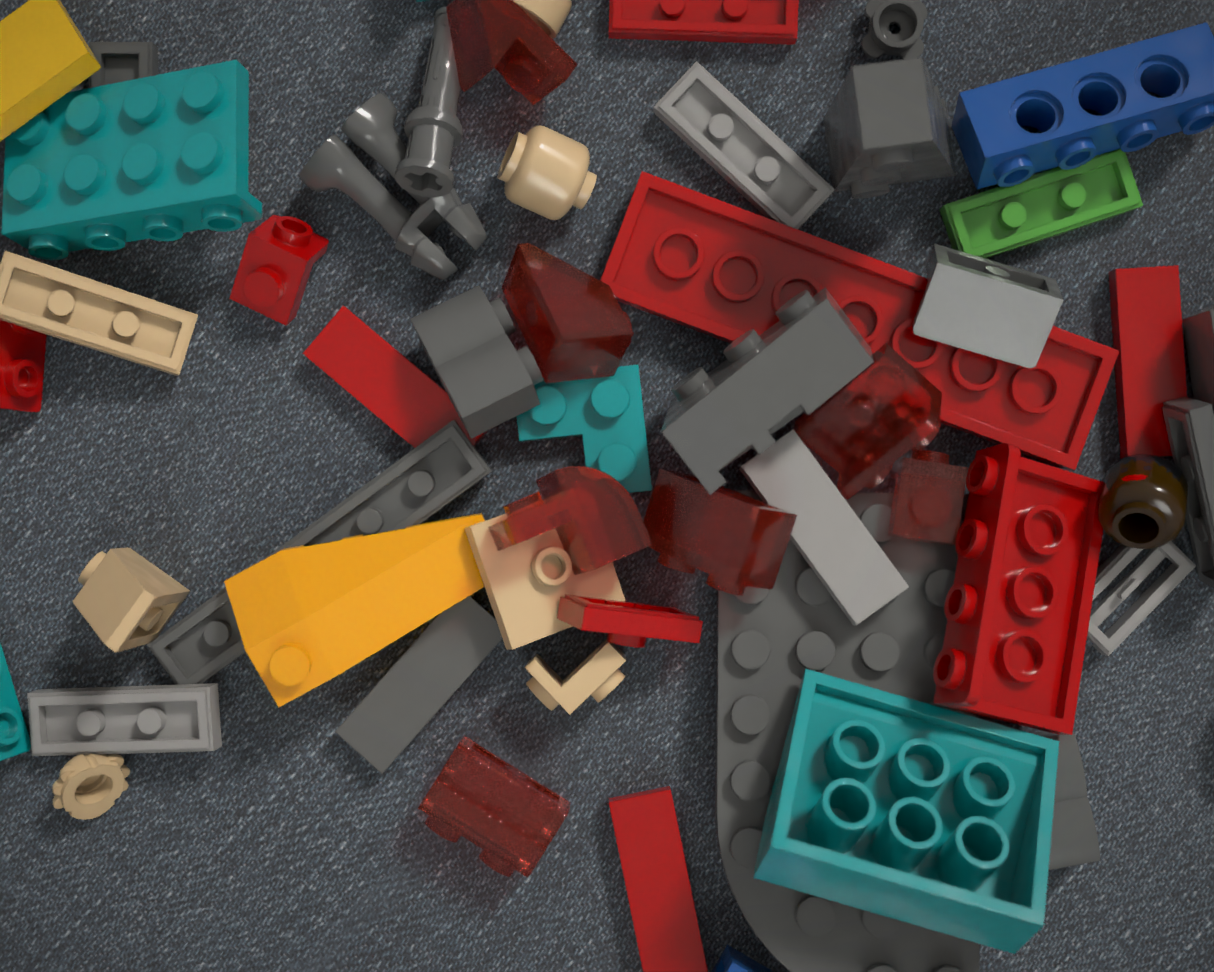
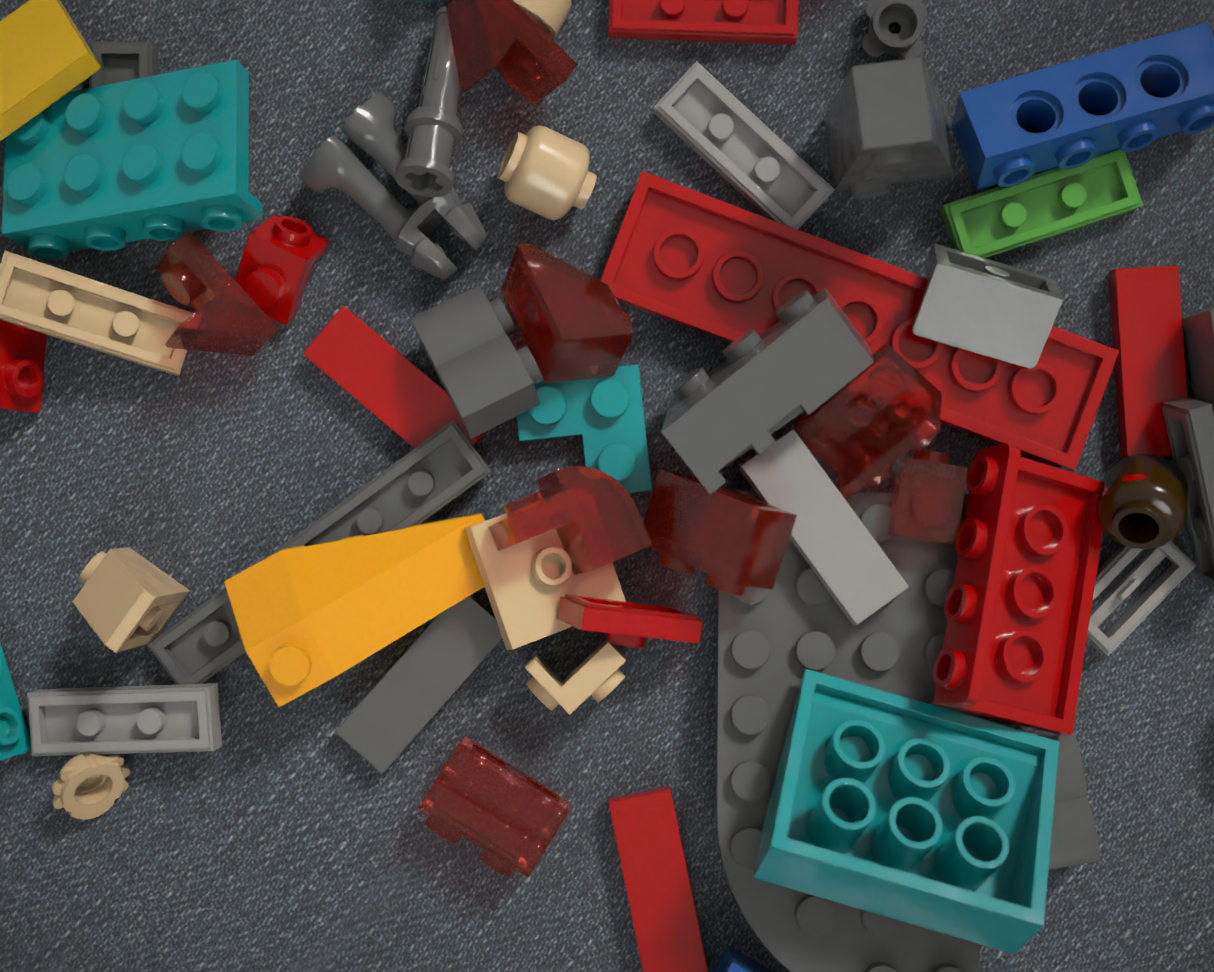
(224, 314): none -> clear red slope

